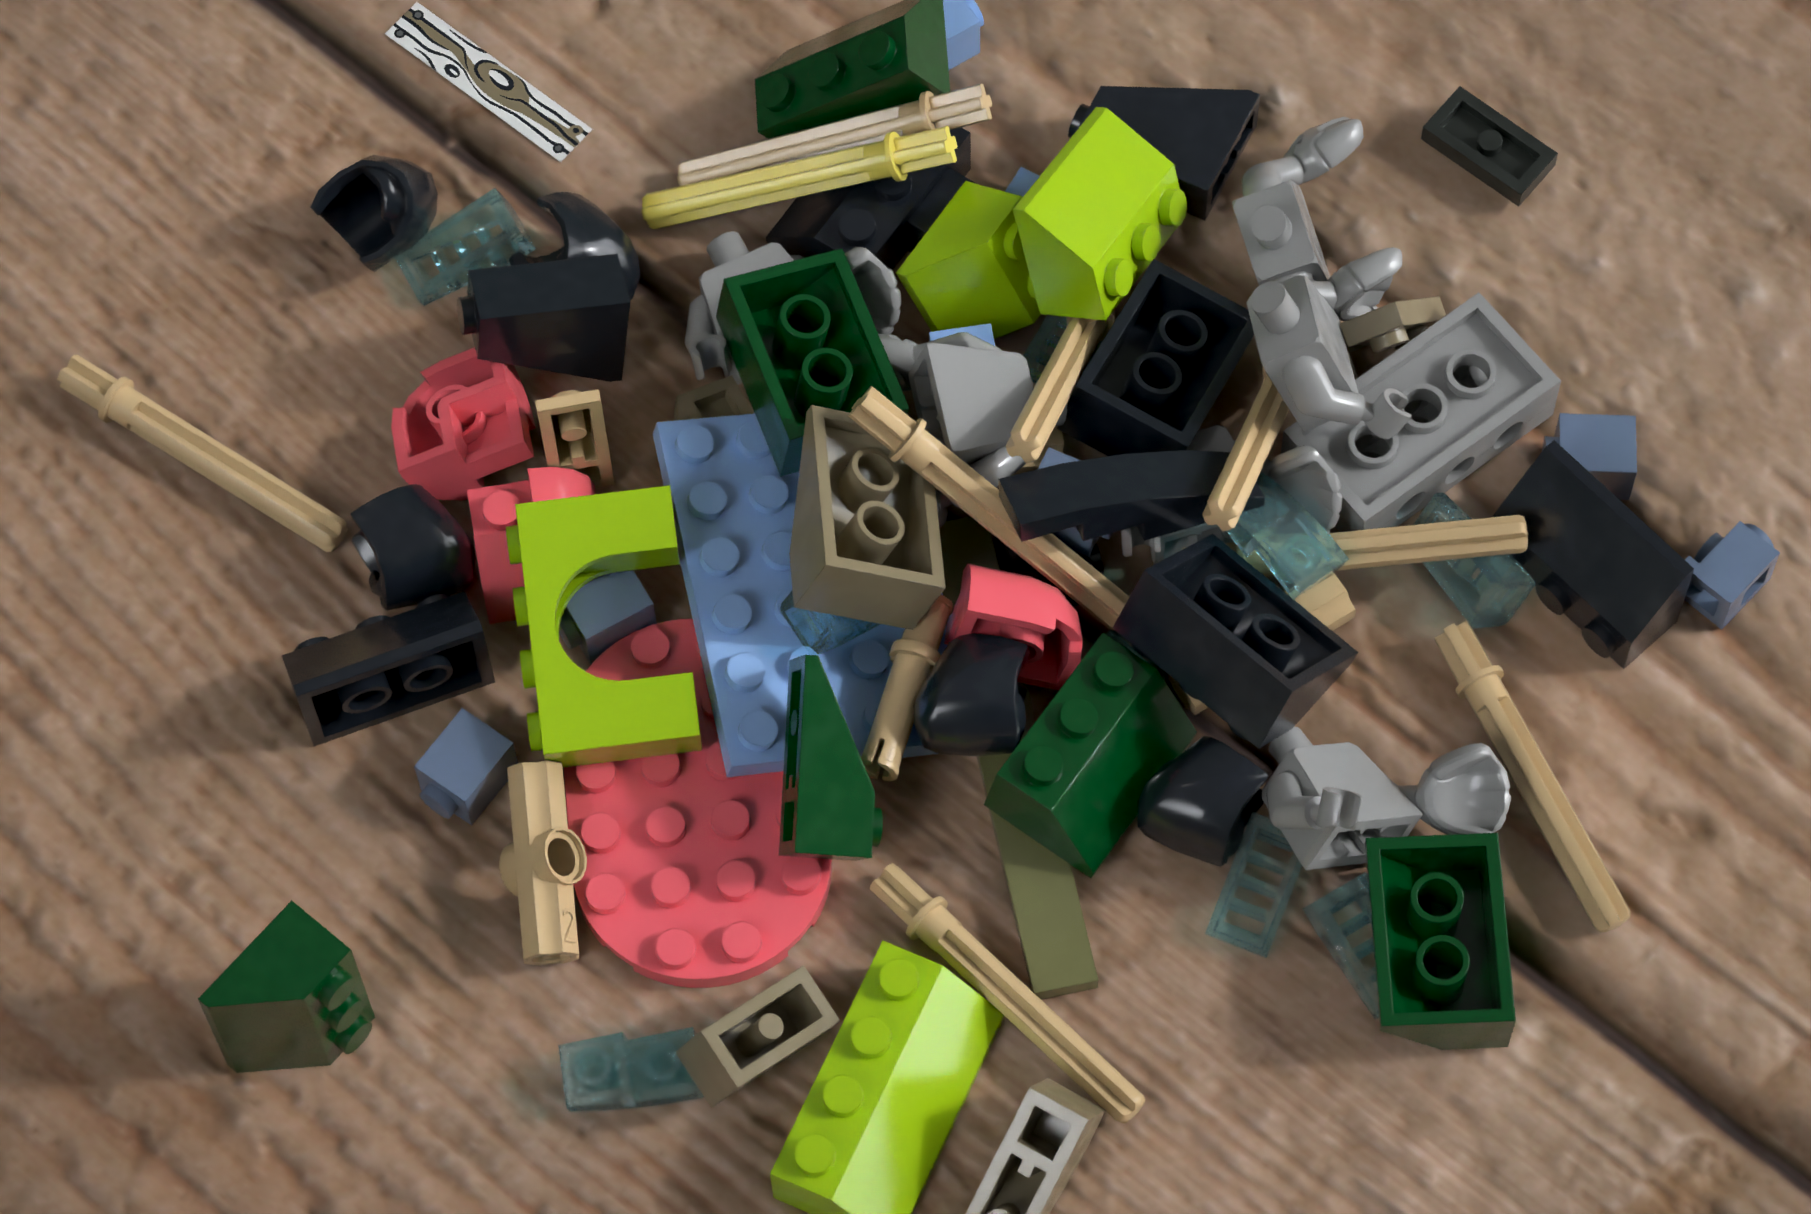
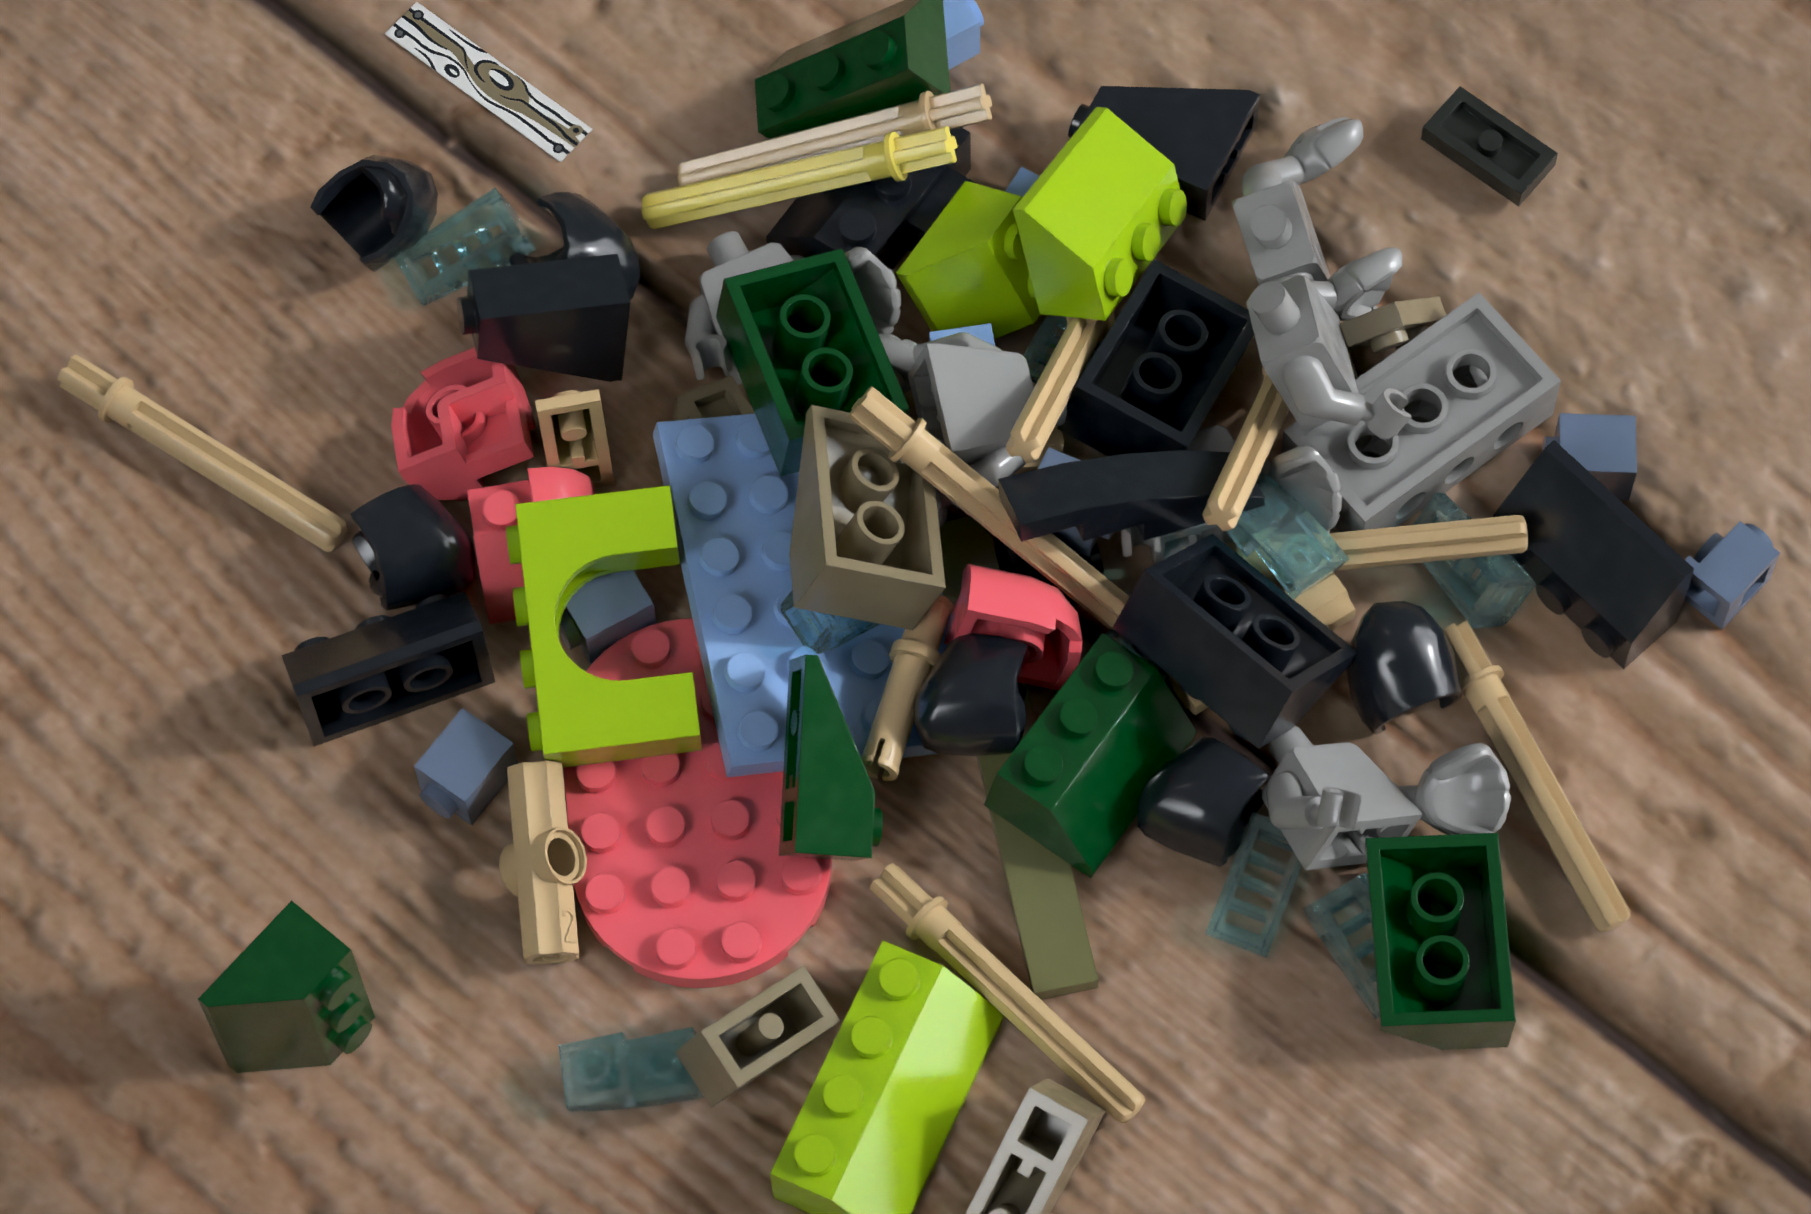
(1400, 663): none -> black piece

